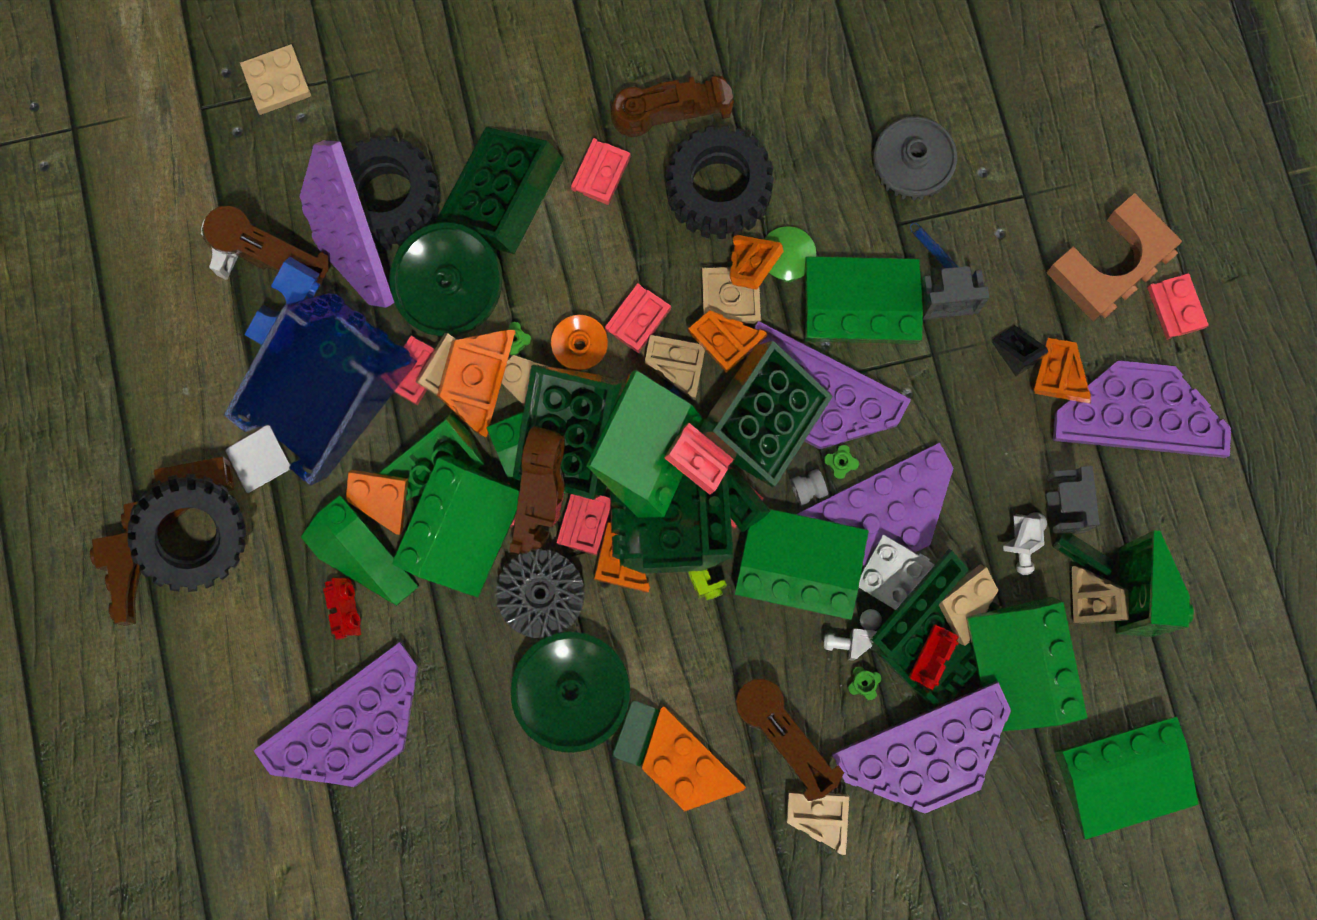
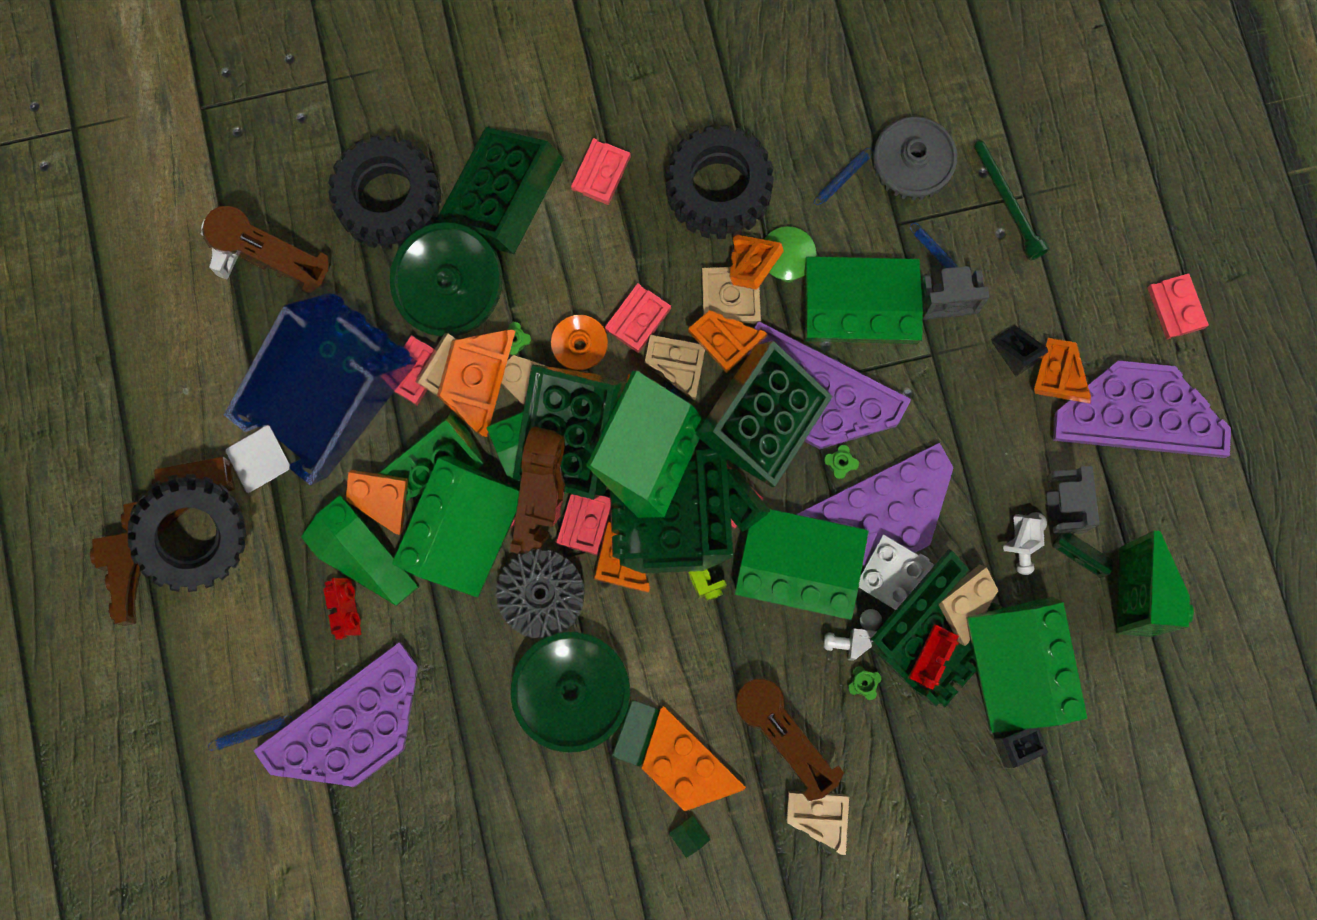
(233, 734): none -> blue piece
(275, 79): tan plate -> none
(296, 284): blue arch -> none
(340, 223): medium lavender plate -> none
(639, 109): reddish brown piece -> none
(689, 836): none -> dark green slope
(699, 458): coral plate -> none
(805, 488): light grey wheel -> none
(847, 177): none -> blue piece
(932, 754): medium lavender plate -> none
(1020, 747): none -> black slope
(1034, 244): none -> dark green piece
(1097, 292): nougat arch -> none
(1097, 598): tan wing -> none
(1128, 777): green slope -> none

